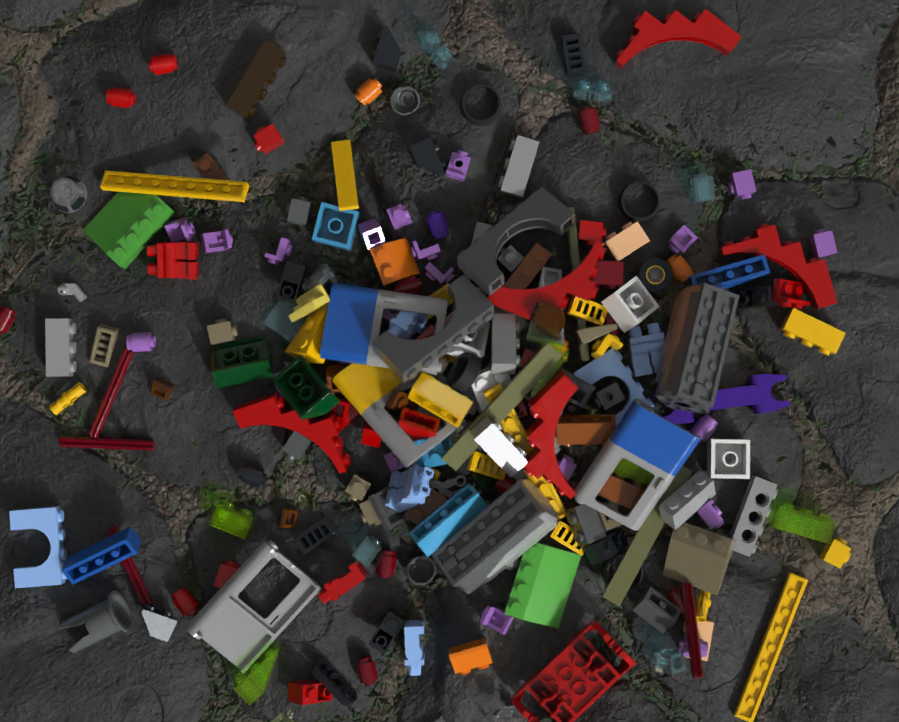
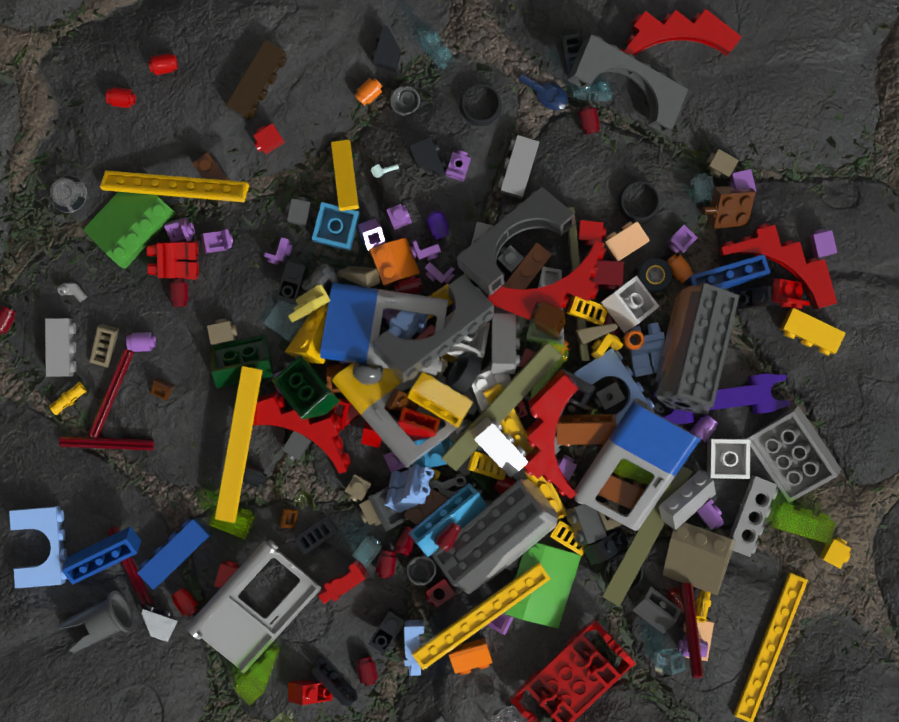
(174, 553): none -> blue brick
(178, 293): none -> dark red brick
(238, 444): none -> yellow tile
(360, 275): none -> dark tan slope
(367, 374): none -> dark grey hair
(377, 171): none -> light aqua hand
(405, 542): none -> dark red cone
(444, 585): none -> dark red brick
(447, 537): none -> dark red cone
(480, 616): none -> yellow tile
(548, 94): none -> dark blue piece
(639, 340): none -> orange brick
(662, 93): none -> dark grey arch
(721, 164): none -> dark tan brick
(729, 207): none -> reddish brown plate
(794, 454): none -> light grey slope

